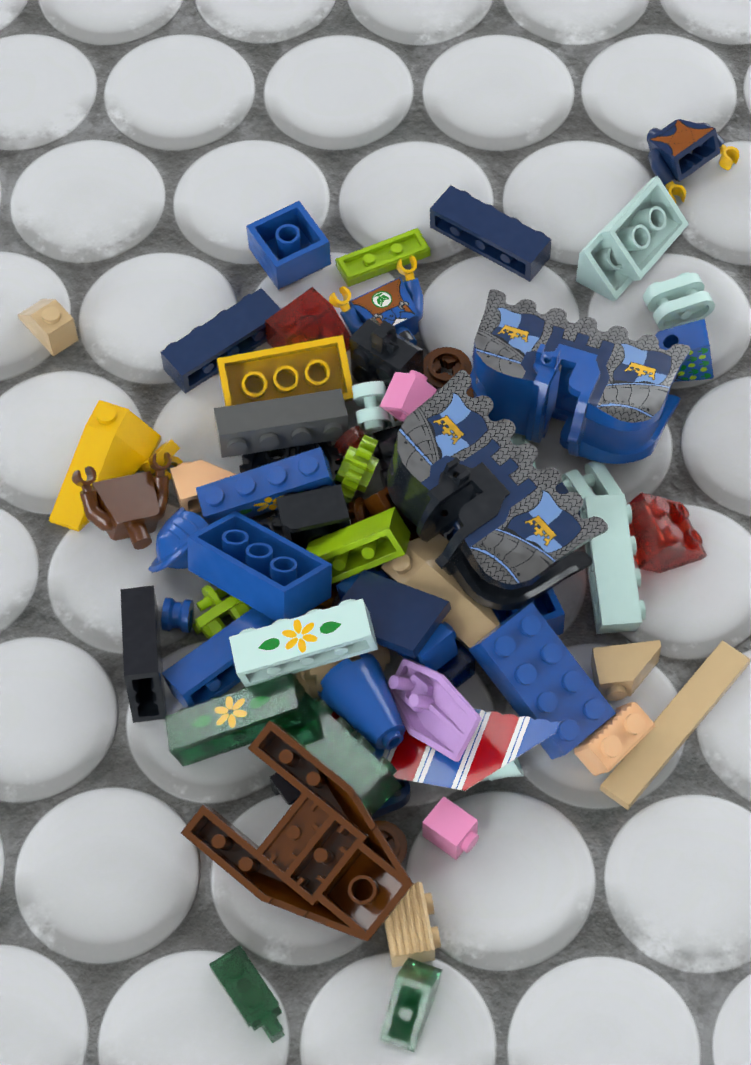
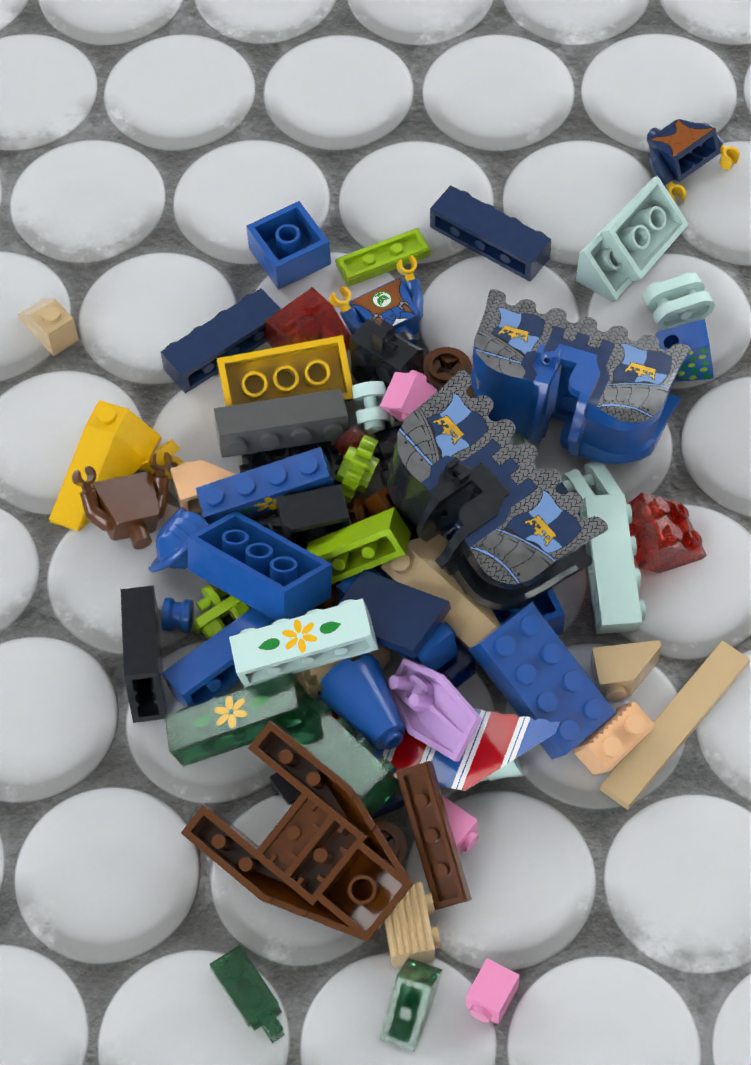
(433, 835): none -> reddish brown tile
(492, 992): none -> bright pink brick

